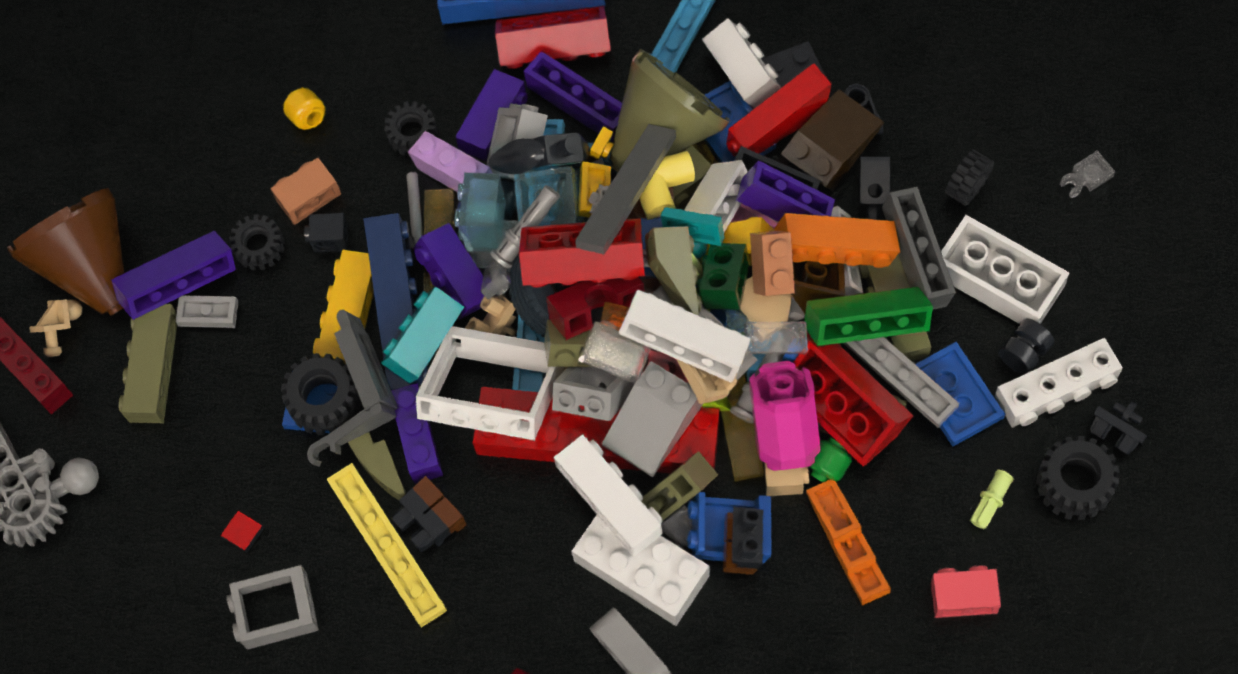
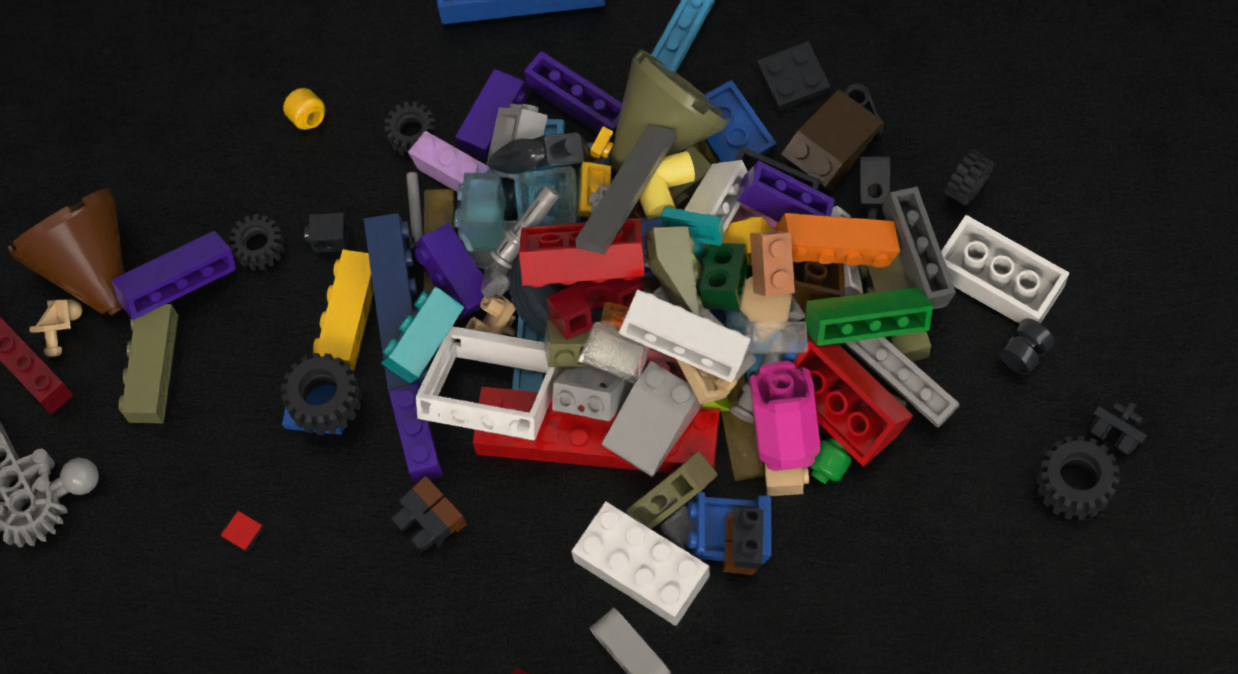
(207, 311): light grey plate -> none
(305, 190): nougat brick -> none
(307, 618): light grey window -> none
(370, 384): dark grey hinge -> none
(378, 464): olive slope -> none
(386, 545): light yellow plate -> none
(555, 33): slope -> none
(608, 495): white brick -> none
(742, 62): white brick -> none
(780, 113): red slope -> none
(848, 541): orange slope -> none
(961, 381): blue plate -> none
(965, 592): coral brick -> none
(991, 499): yellowish green axle -> none
(1058, 383): white brick -> none
(1088, 172): clear plate -> none

